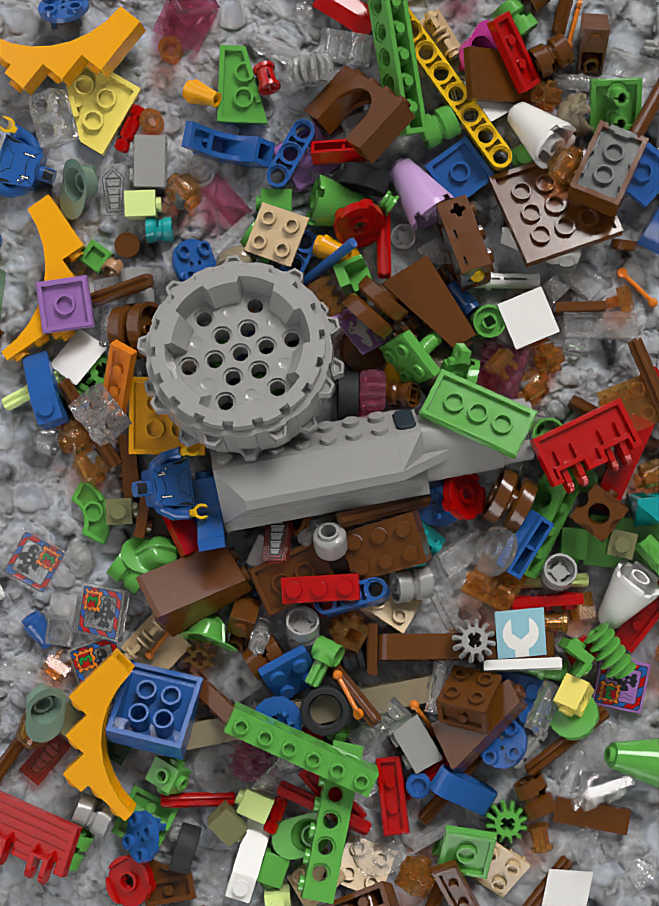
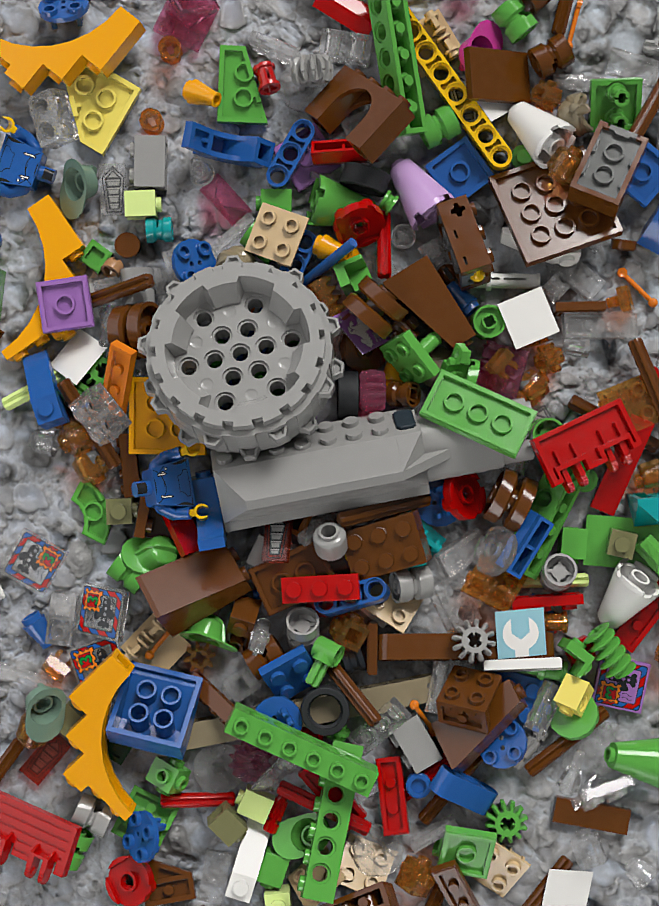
(129, 129): red axle -> none
(183, 191): clear orange head -> none
(185, 848): black tyre -> none
(303, 13): clear plate -> none
(357, 713): orange hinge -> none
(513, 52): red plate -> none
(536, 799): reddish brown wheel -> none
(540, 837): clear orange bush -> none
(585, 610): clear orange slope -> none
(592, 43): reddish brown slope -> none
(616, 510): reddish brown piece -> none

